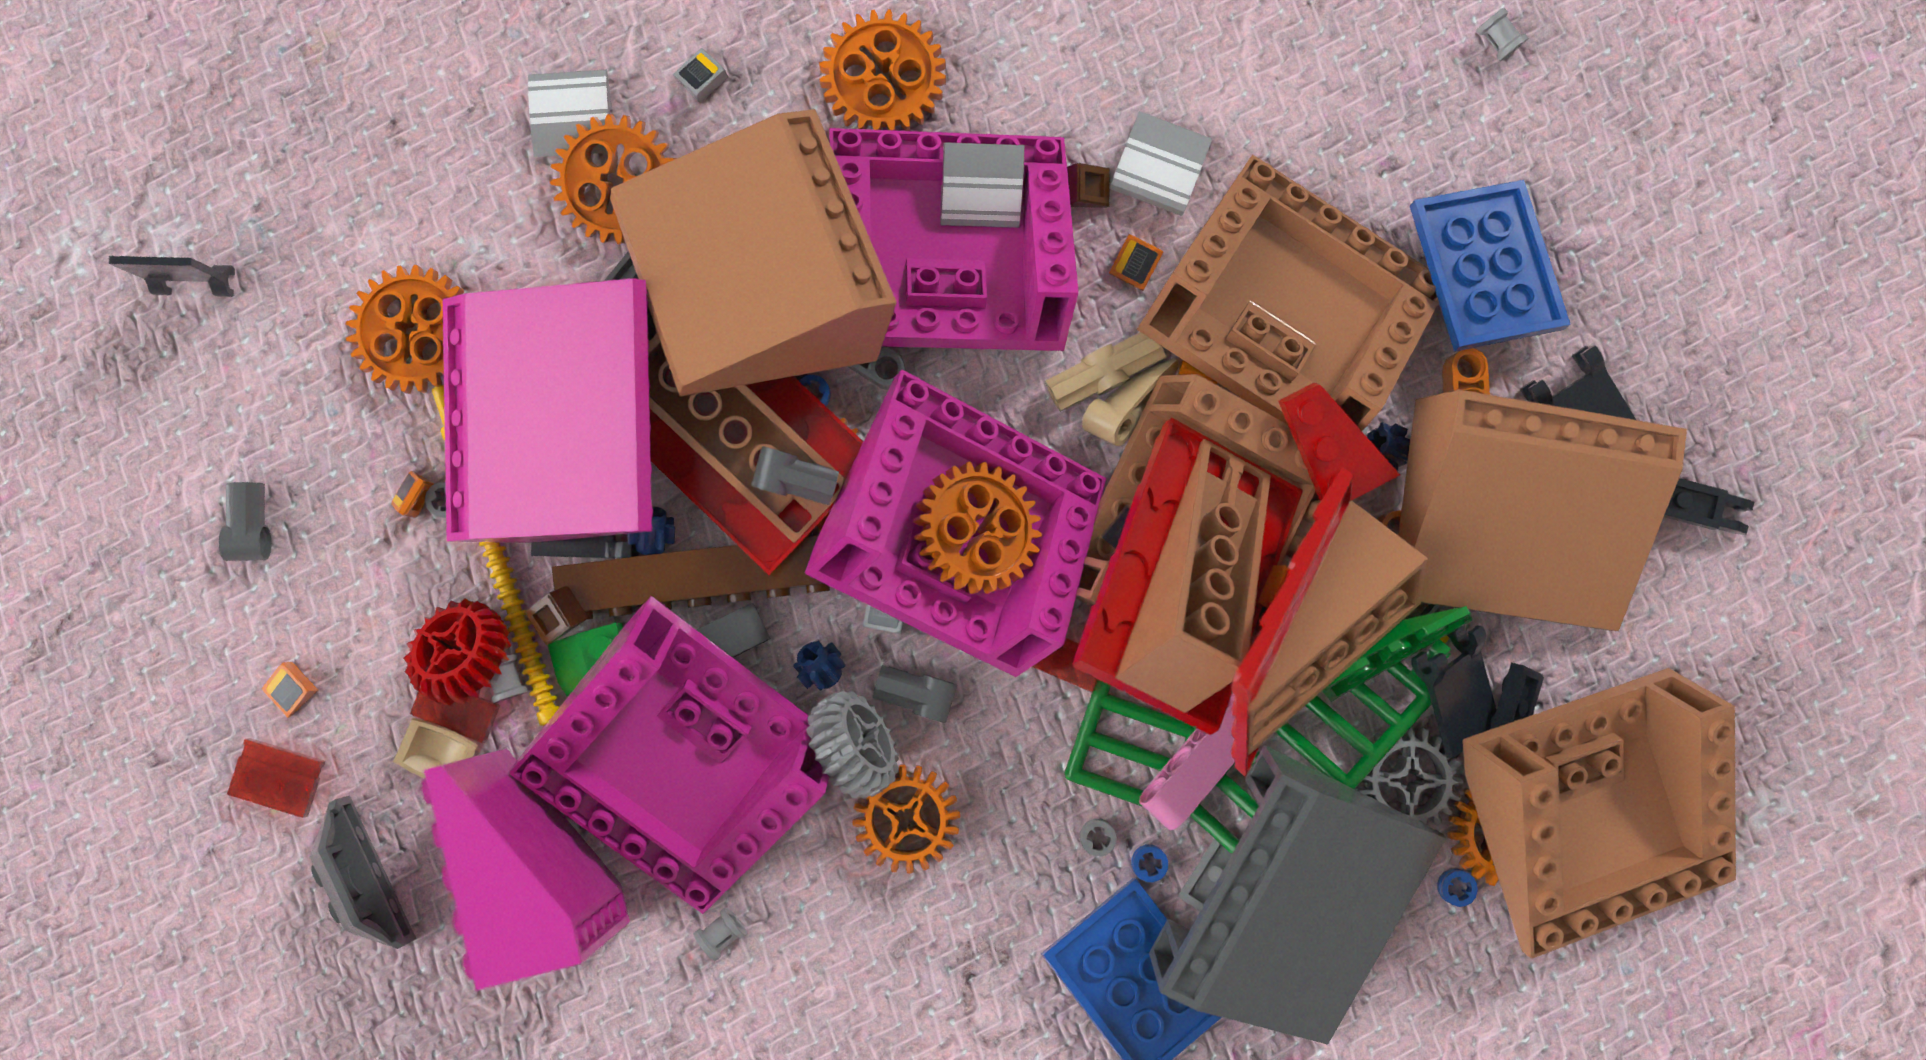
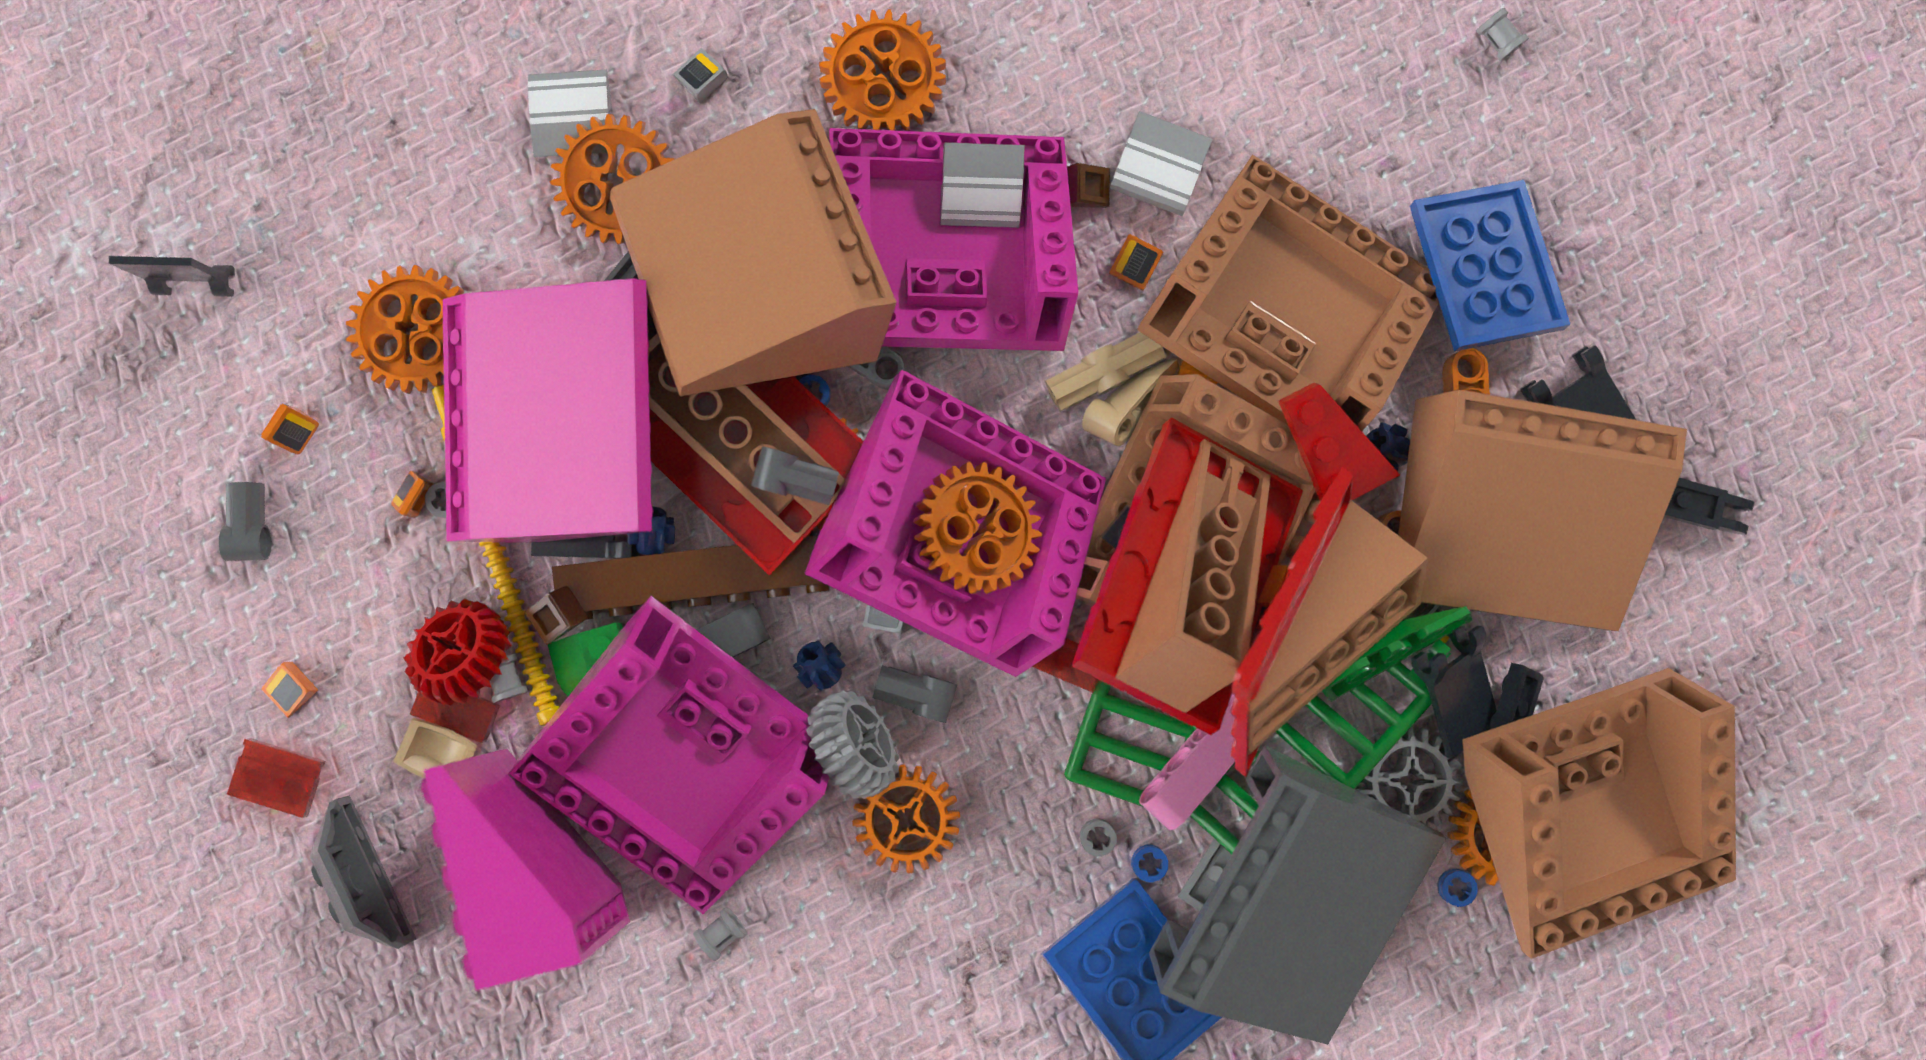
(290, 429): none -> slope

